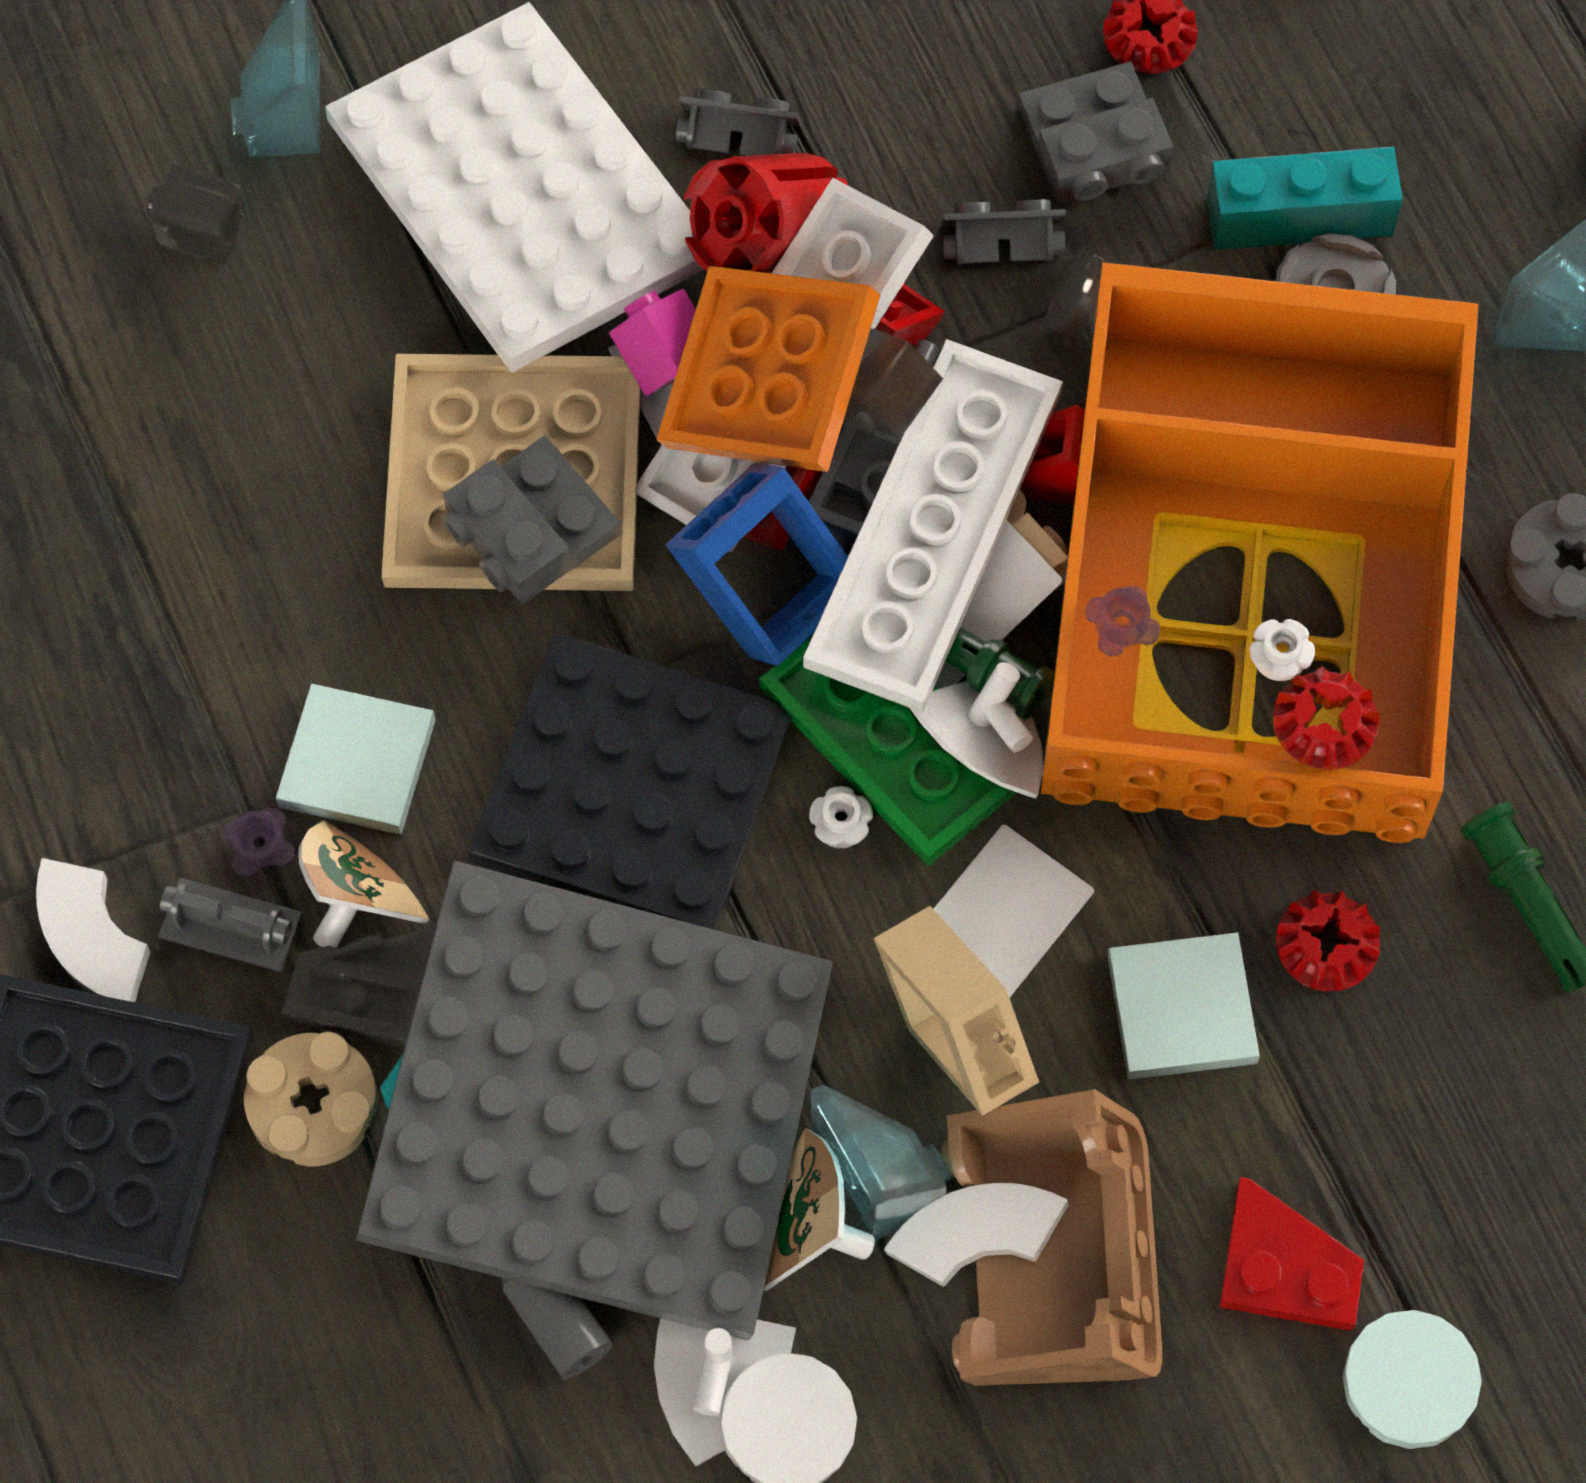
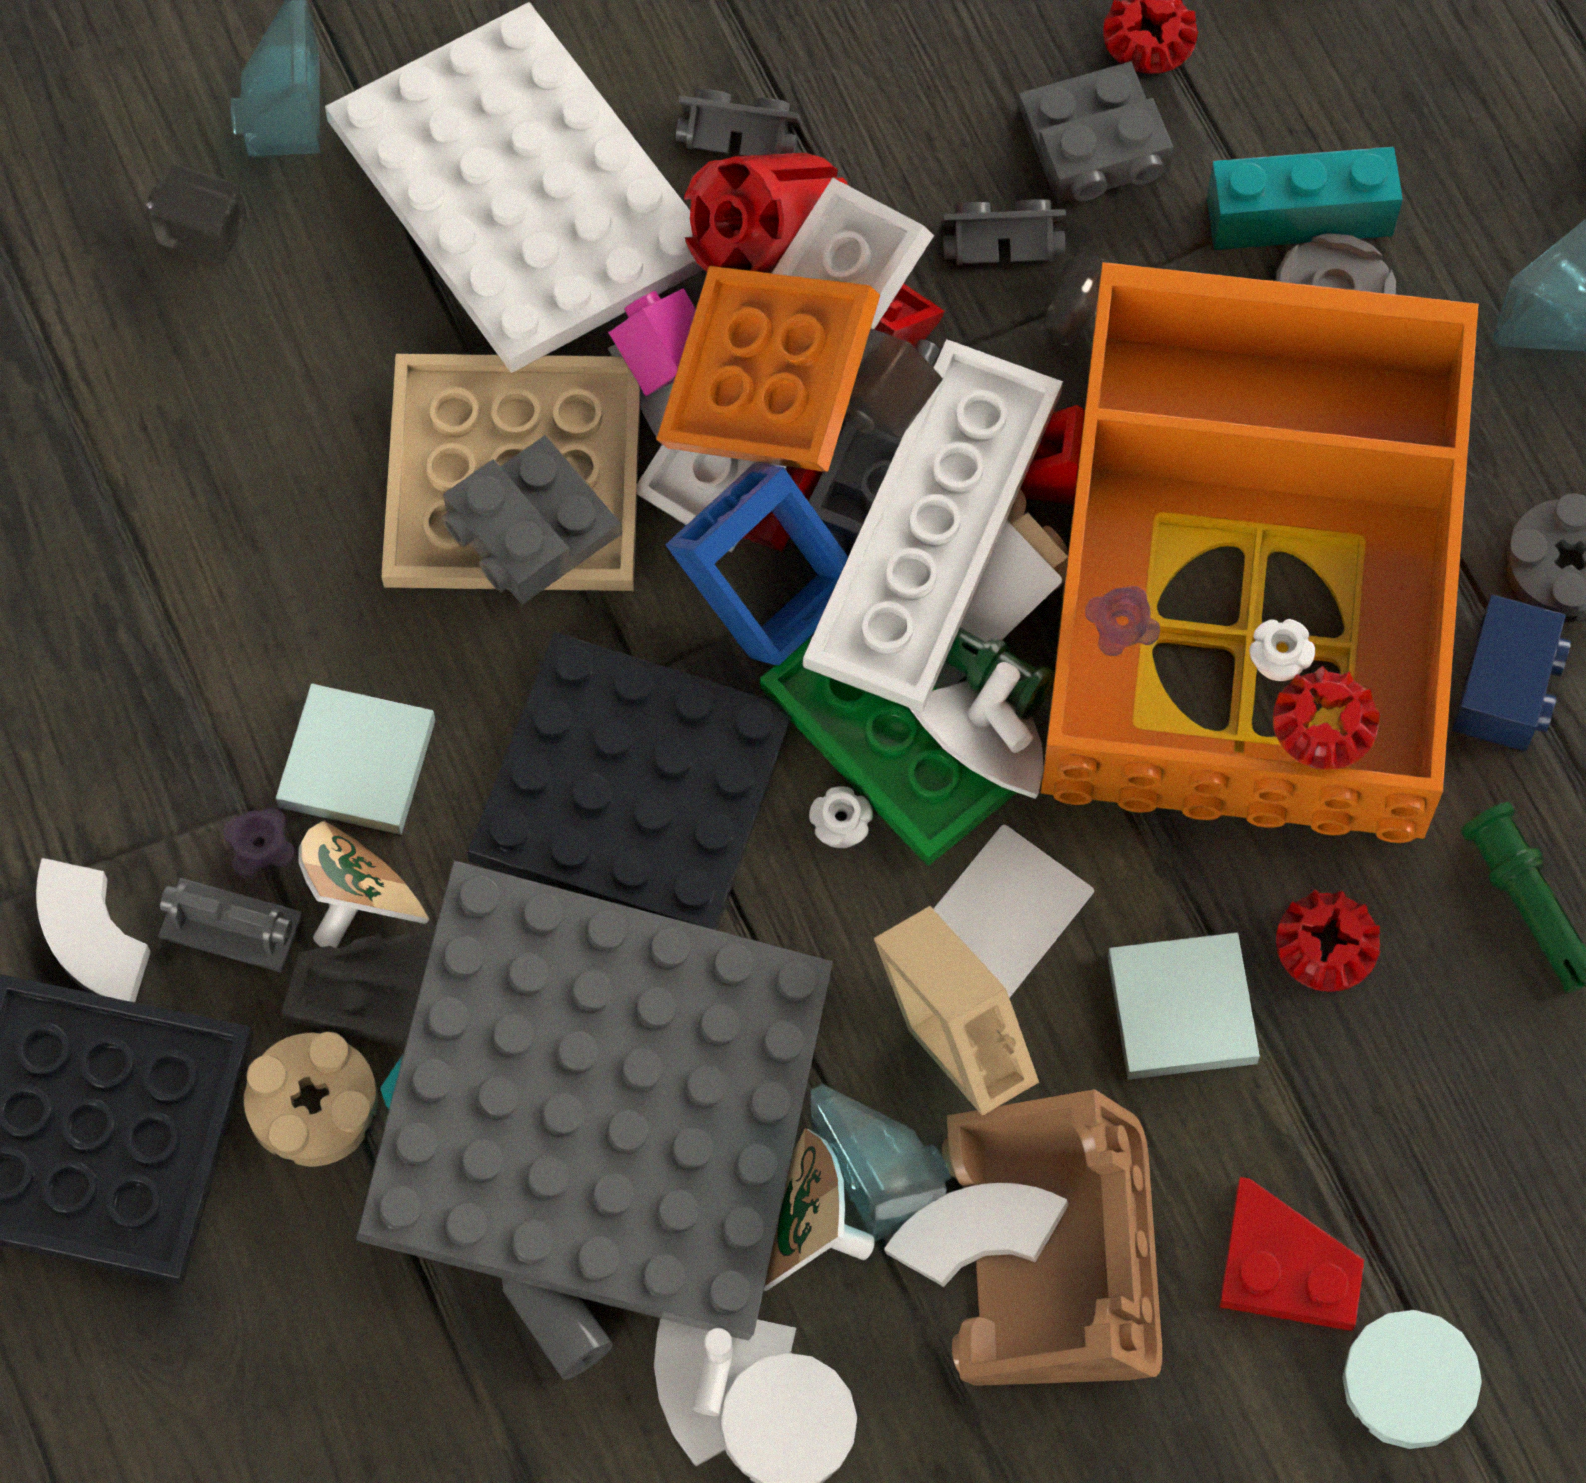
(1510, 673): none -> dark blue brick

